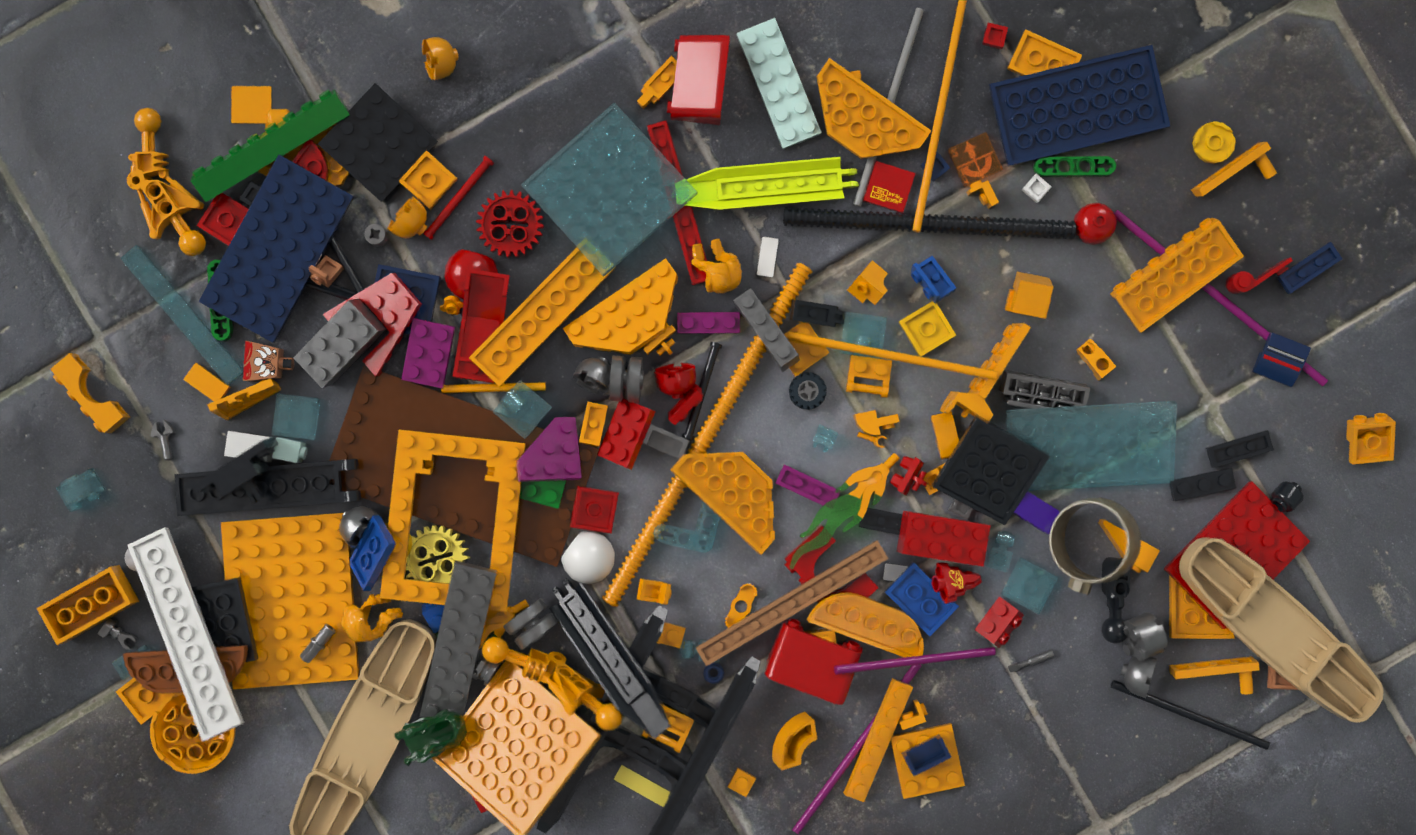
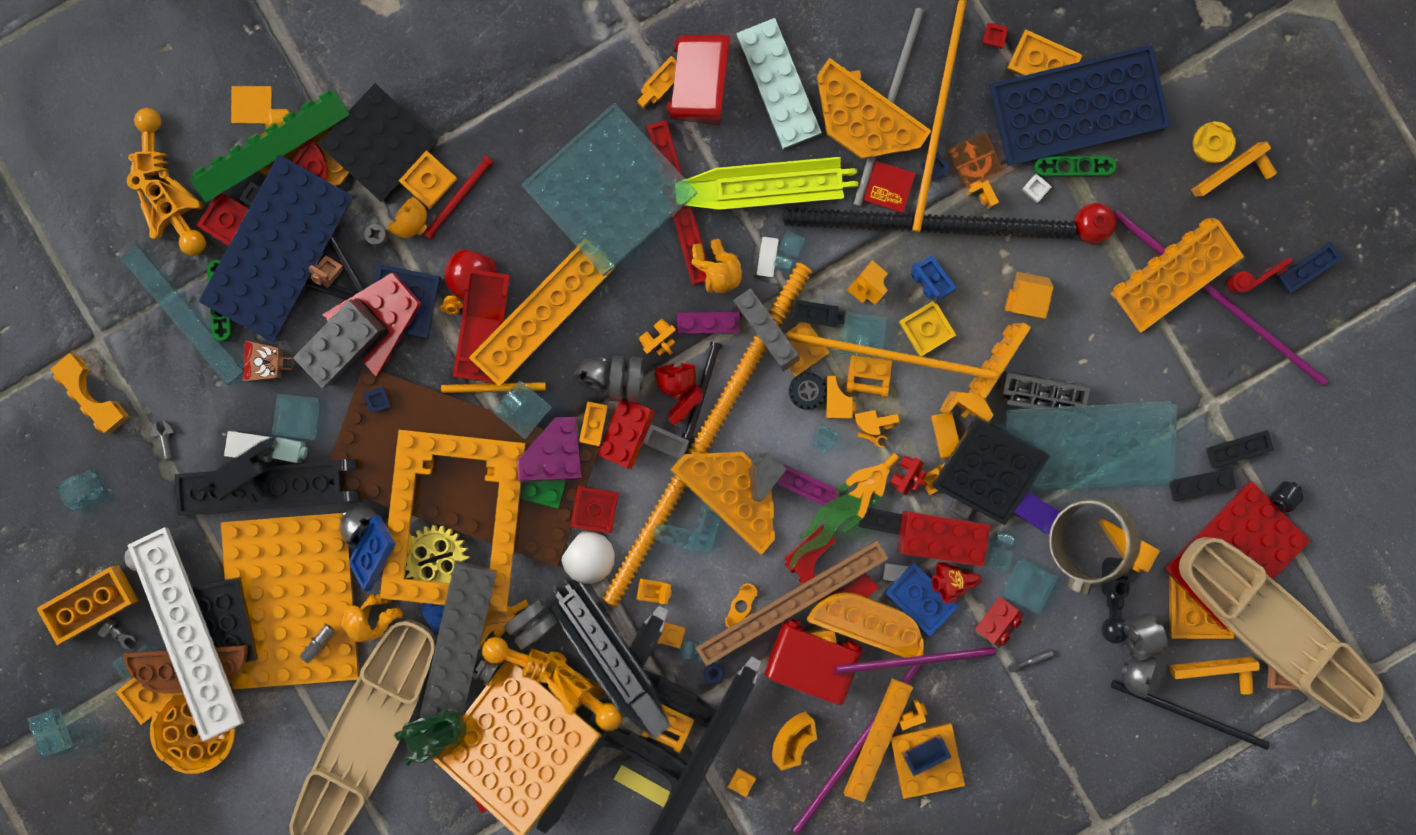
(50, 732): none -> clear light blue plate
(206, 382): light orange tile -> none
(244, 399): light orange wing -> none
(377, 399): none -> dark blue plate
(428, 353): magenta plate -> none
(440, 57): light orange cylinder -> none
(512, 205): red gear -> none
(628, 316): light orange plate -> none
(764, 475): none -> flat silver slope
(790, 246): none -> clear light blue plate
(837, 403): none -> light orange arch
(1095, 359): light orange leg -> none
(1281, 359): dark blue slope -> none
(1371, 438): light orange plate -> none

